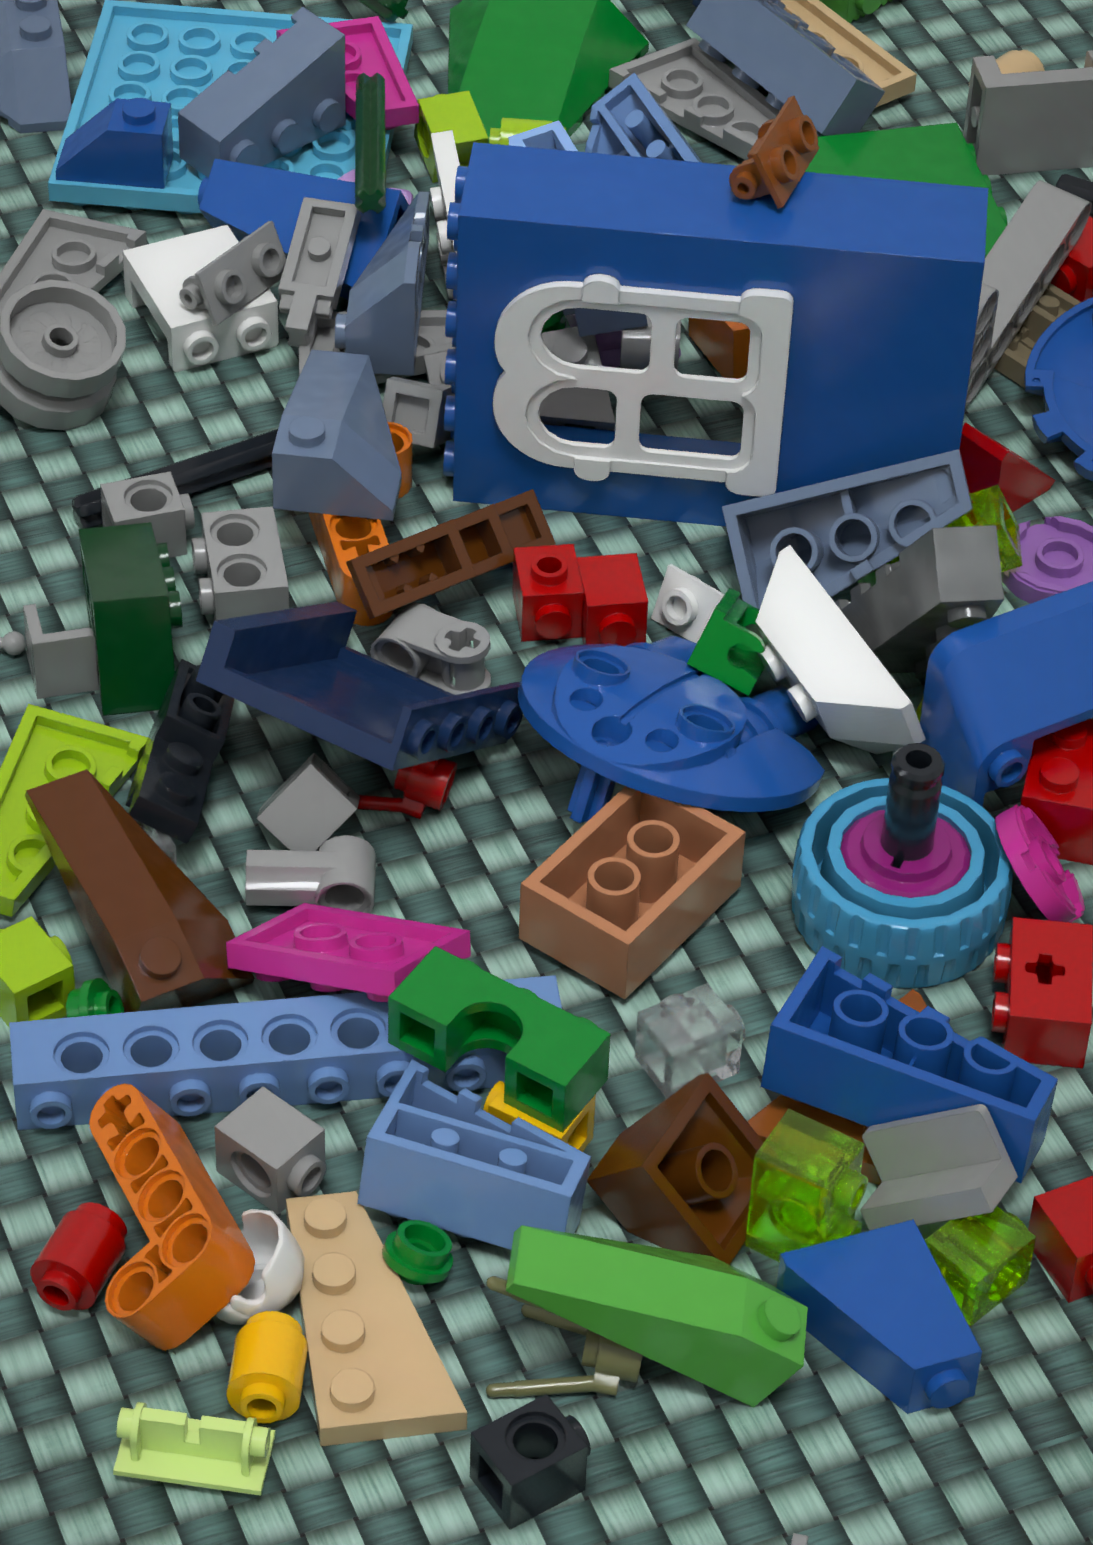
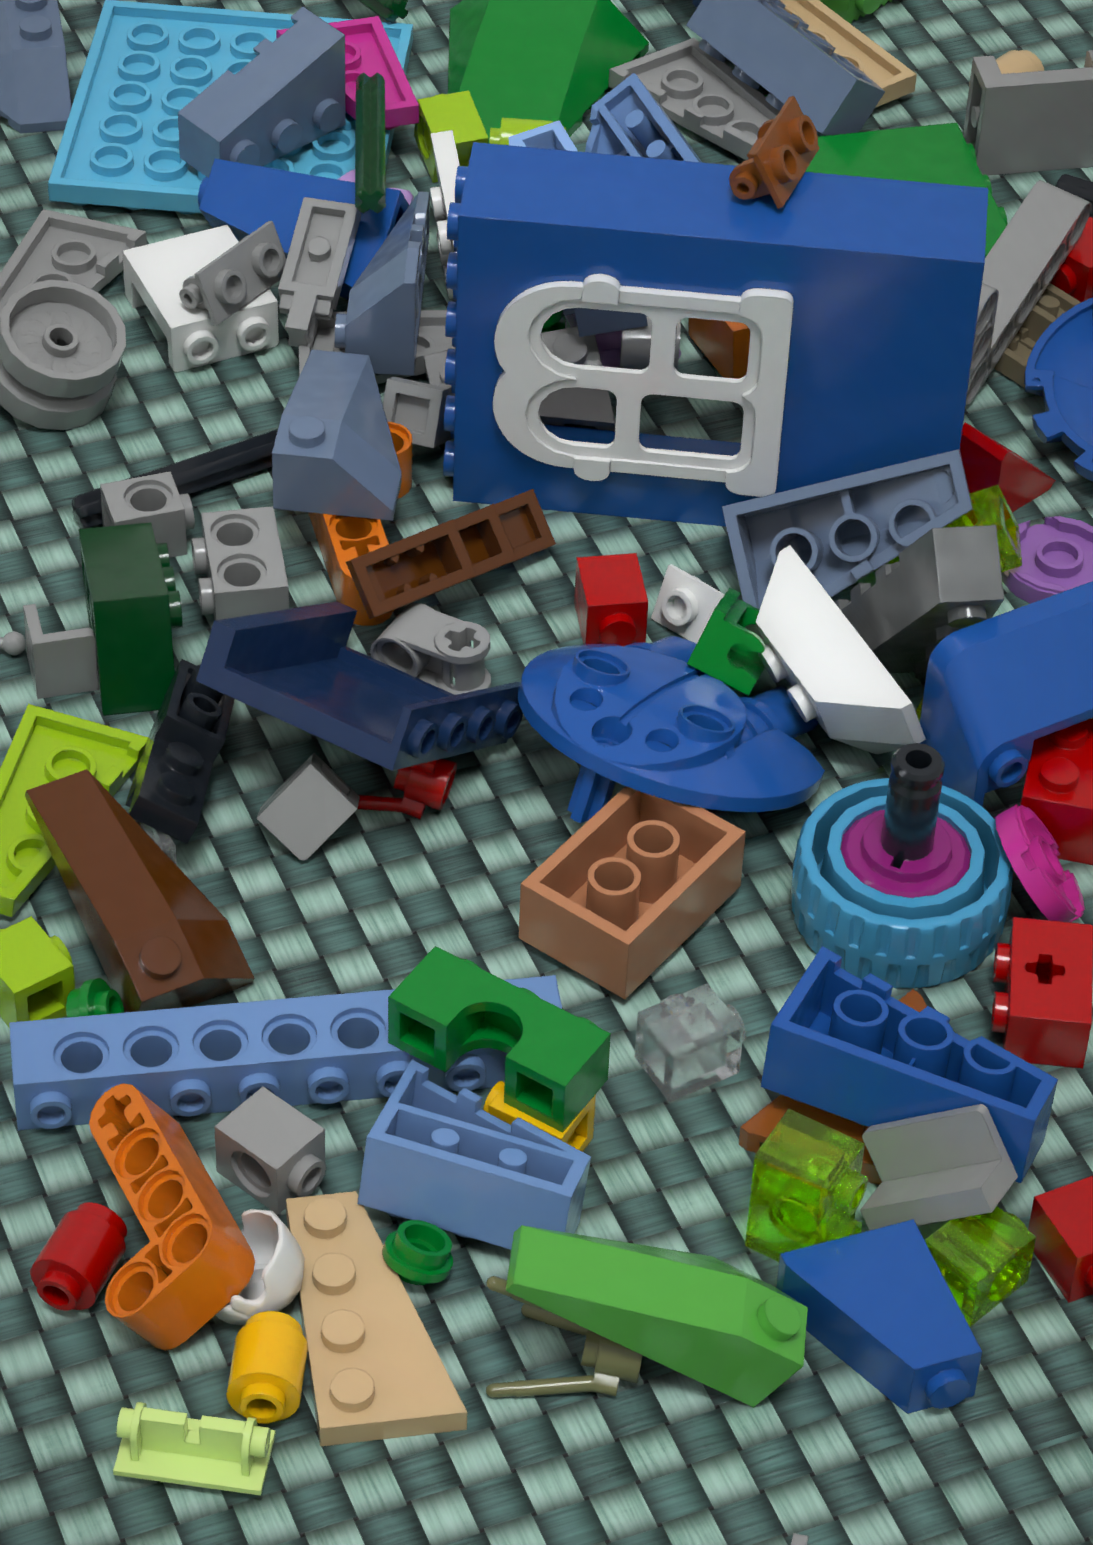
(121, 146): blue slope -> none
(334, 876): light grey piece -> none
(341, 949): dark pink plate -> none
(524, 1486): black brick -> none
(547, 592): red brick -> none
(683, 1173): reddish brown slope -> none

